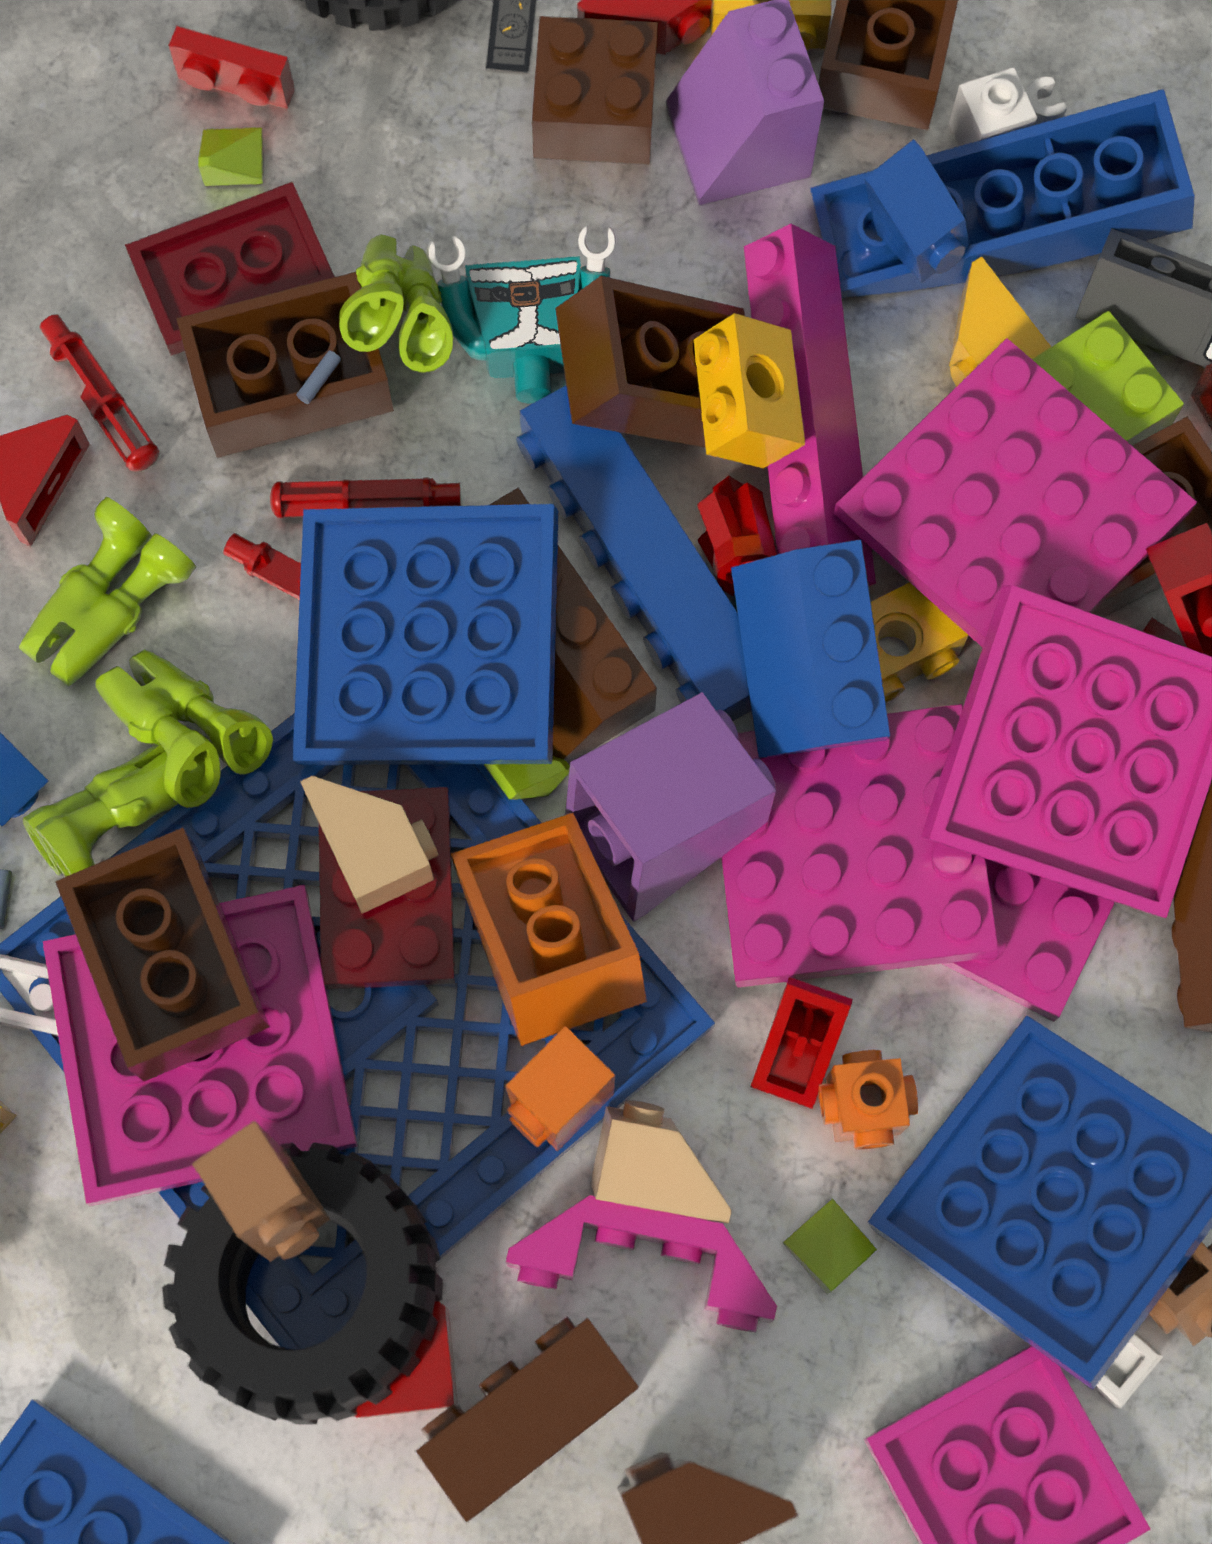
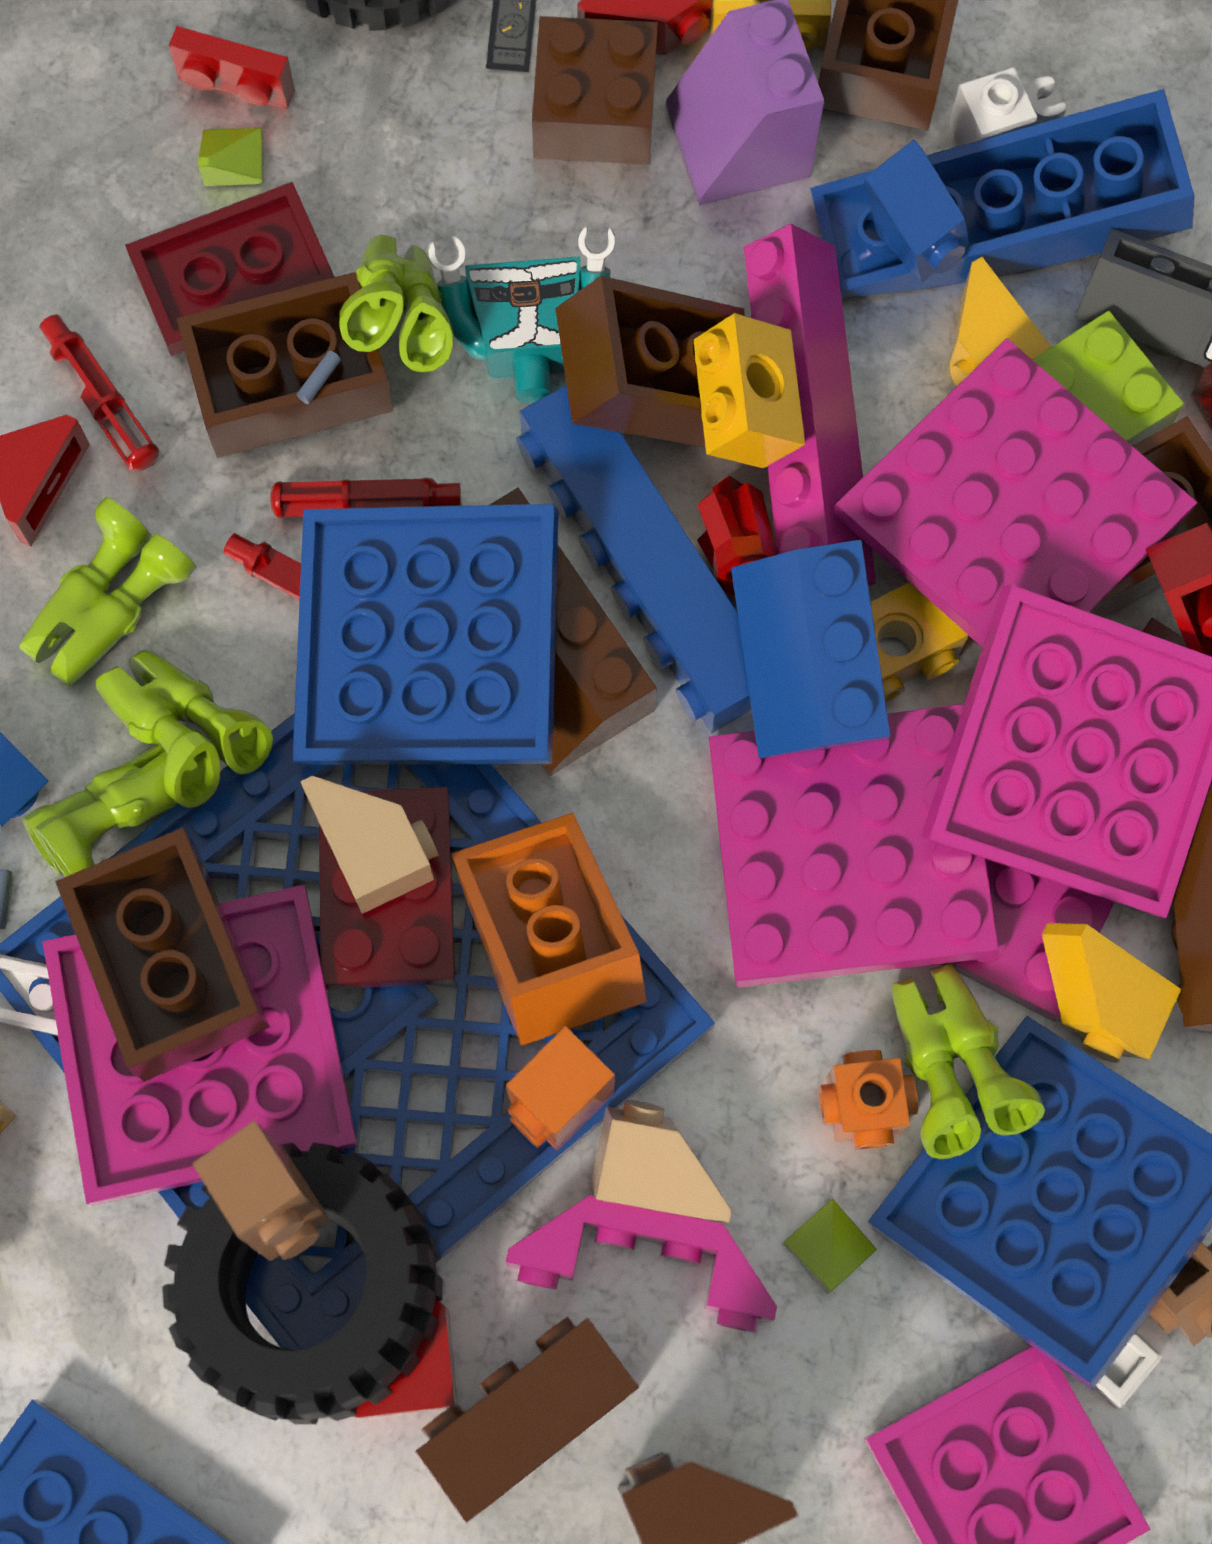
(529, 780): lime slope -> none
(667, 801): medium lavender slope -> none
(801, 1042): red slope -> none
(965, 1034): none -> lime piece
(1107, 992): none -> yellow slope

